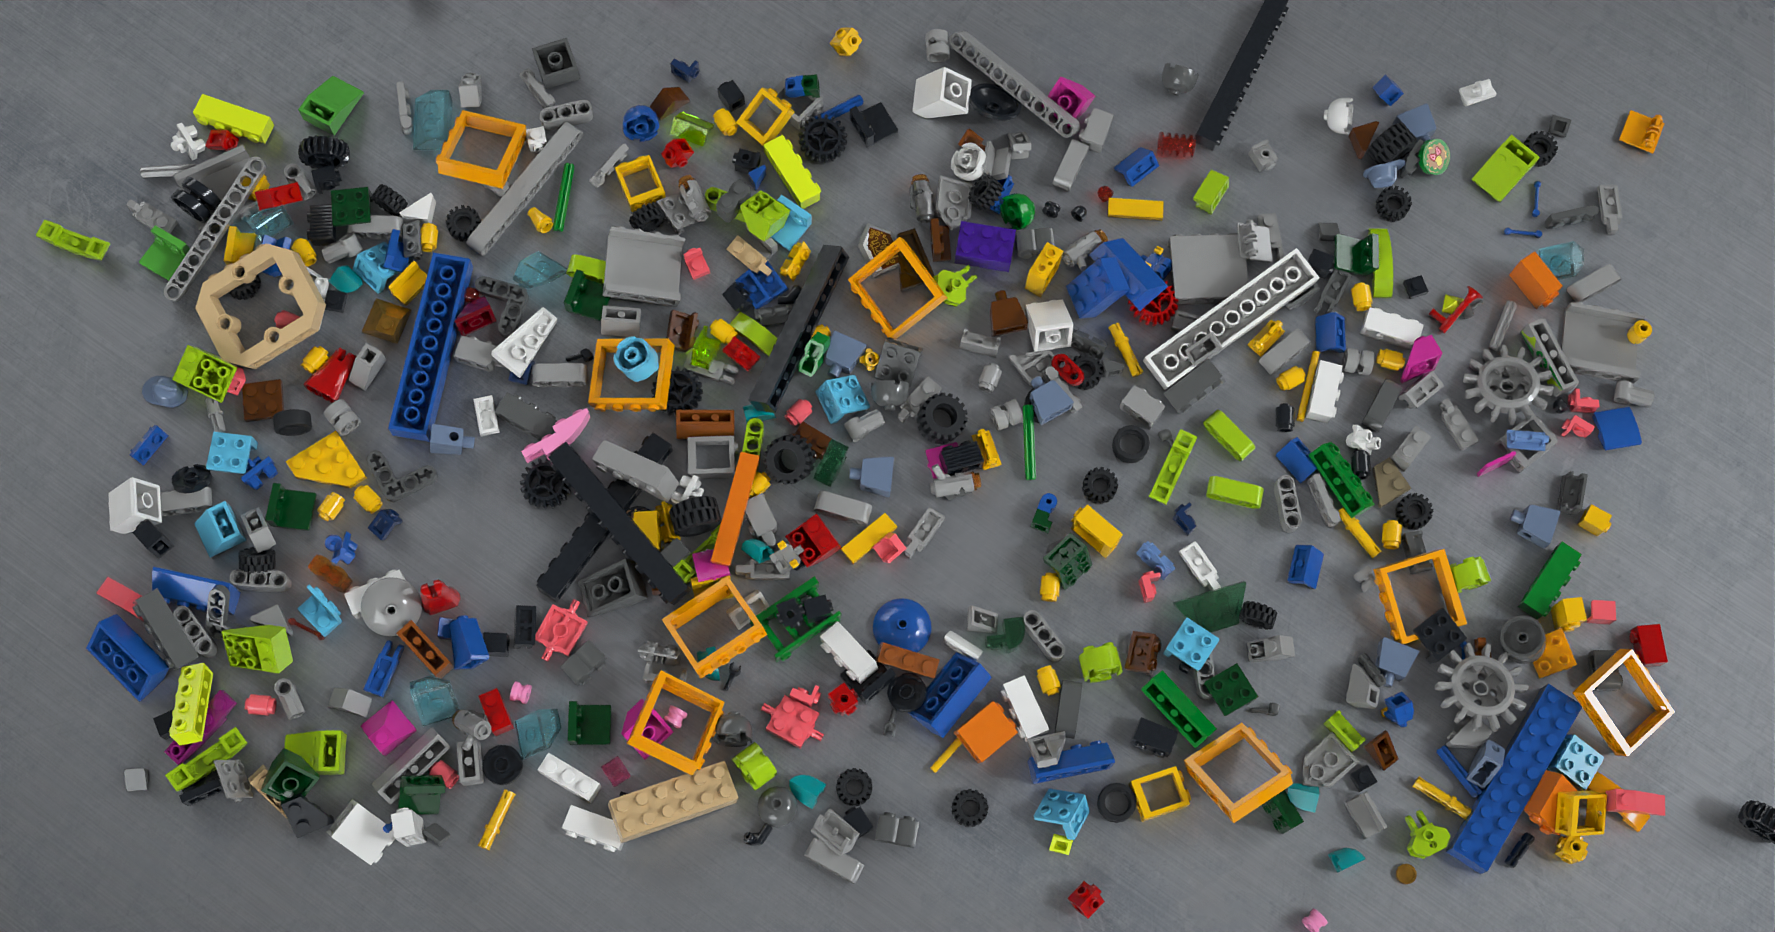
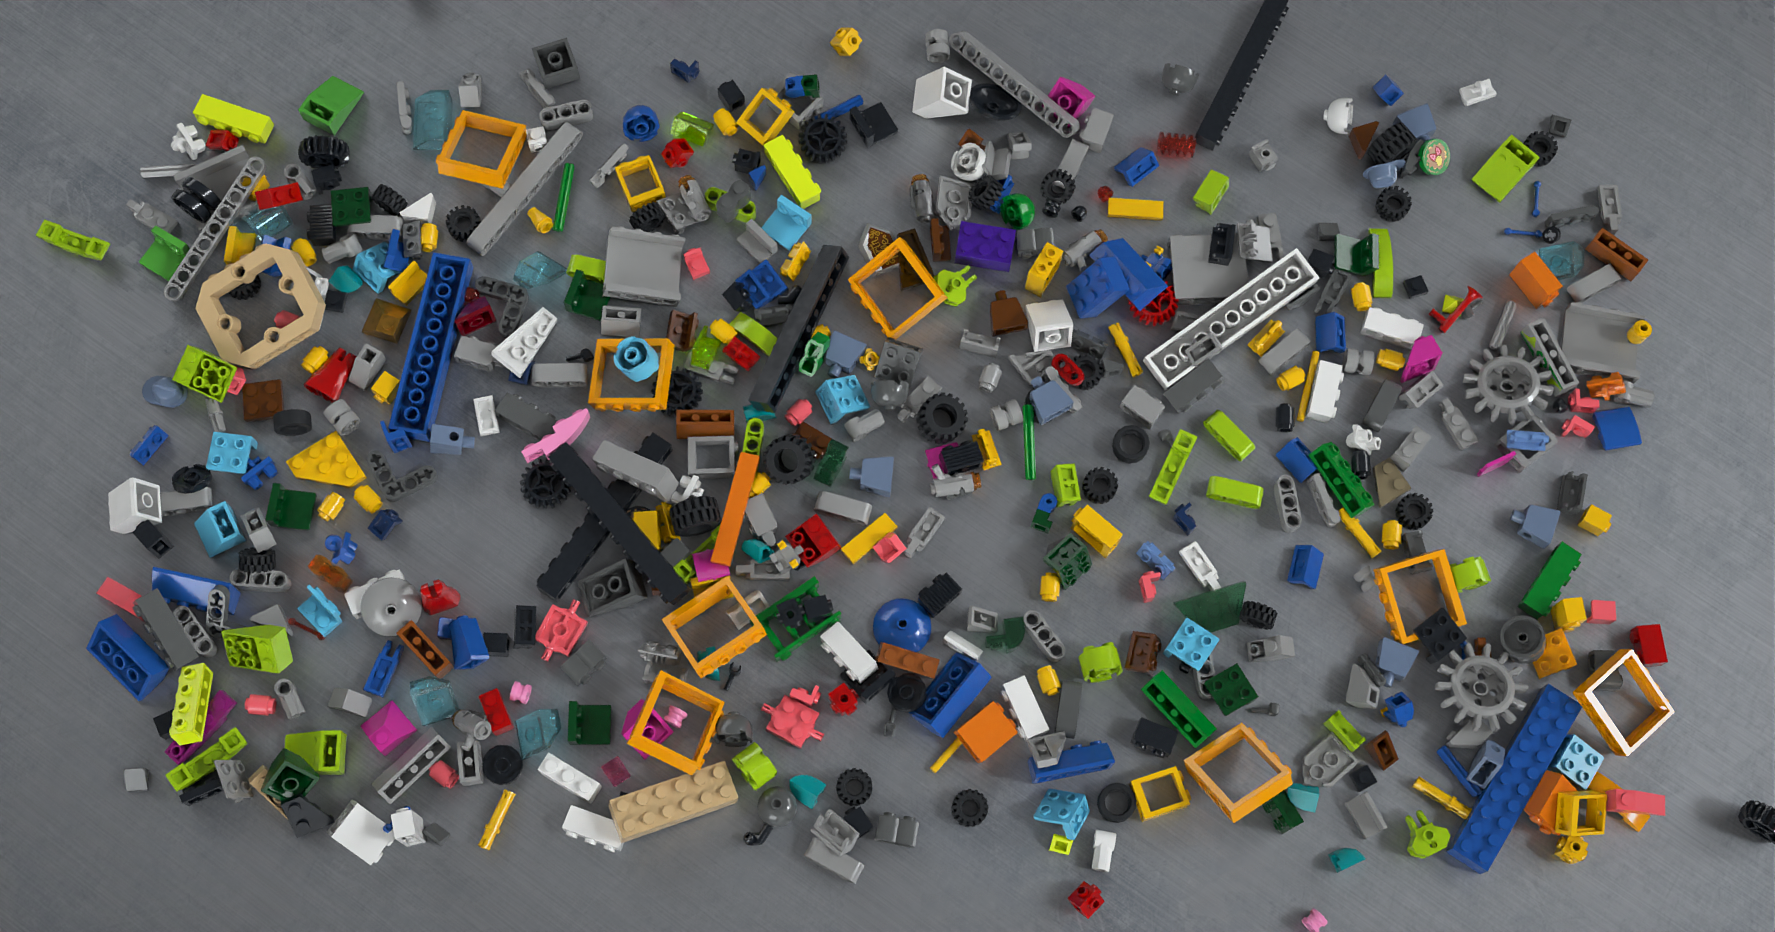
(385, 388): none -> yellow brick
(397, 440): none -> blue panel
(421, 793): dark green bracket -> none
(669, 101): reddish brown slope -> none
(748, 256): tan hinge -> none
(764, 215): lime slope -> none
(939, 594): none -> black brick
(1062, 177): none -> black tyre
(1065, 484): none -> lime hinge
(1103, 846): none -> white piece
(1222, 244): none -> black hinge
(1406, 874): pearl gold piece -> none
(1519, 850): black axle -> none
(1554, 230): none -> black bush
(1606, 386): none -> orange hips
(1617, 253): none -> dark orange brick
(1642, 131): light orange hinge -> none

